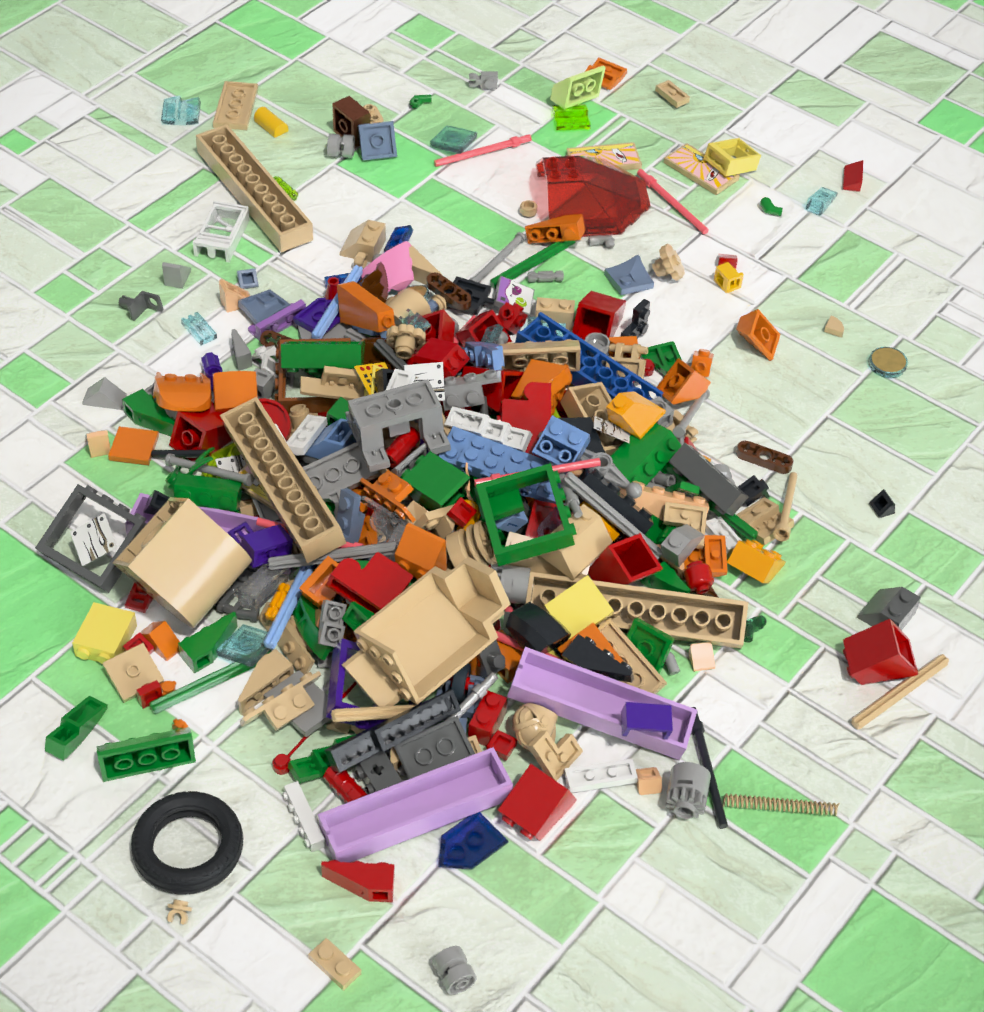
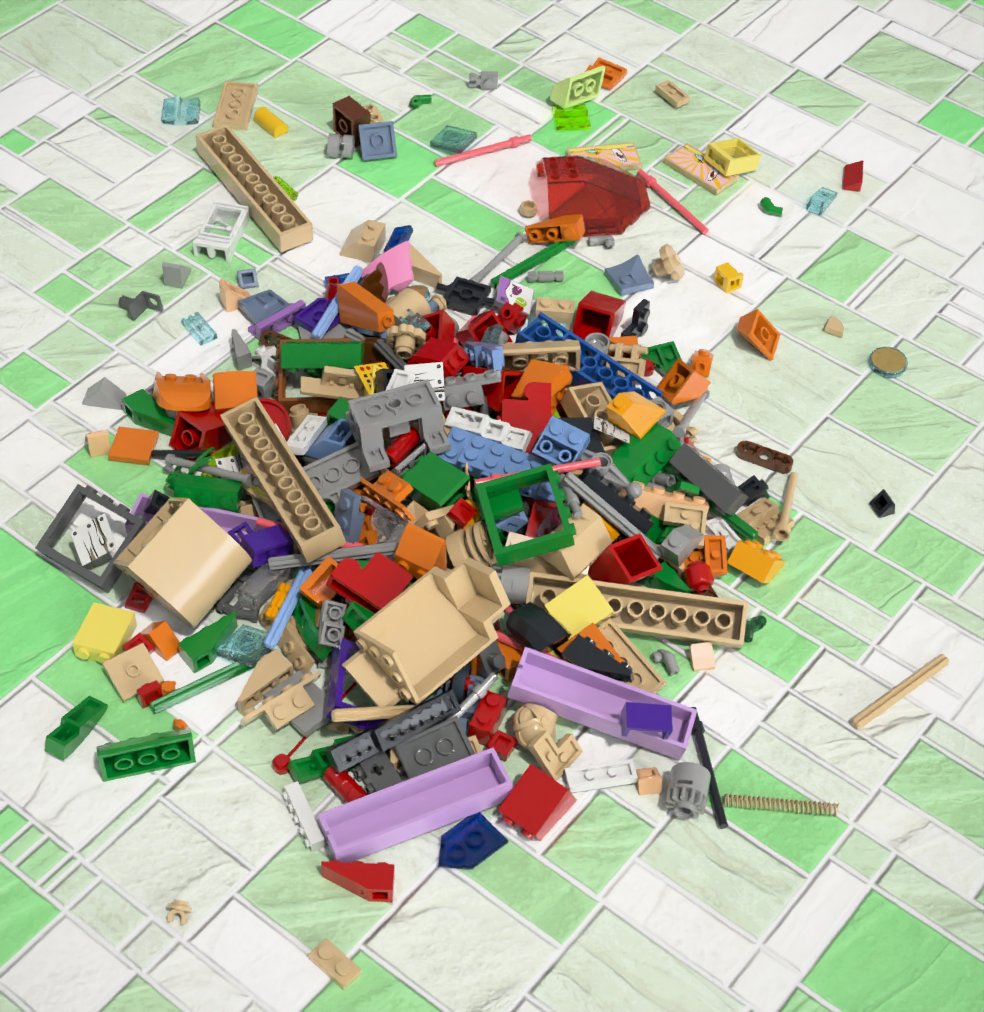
(194, 879): black tyre -> none
(211, 365): dark purple piece -> none
(361, 259): tan tile -> none
(452, 298): reddish brown beam -> none
(455, 971): light grey wheel -> none
(650, 642): green tile -> none
(724, 258): slope -> none
(879, 654): red slope -> none
(893, 604): dark grey slope -> none

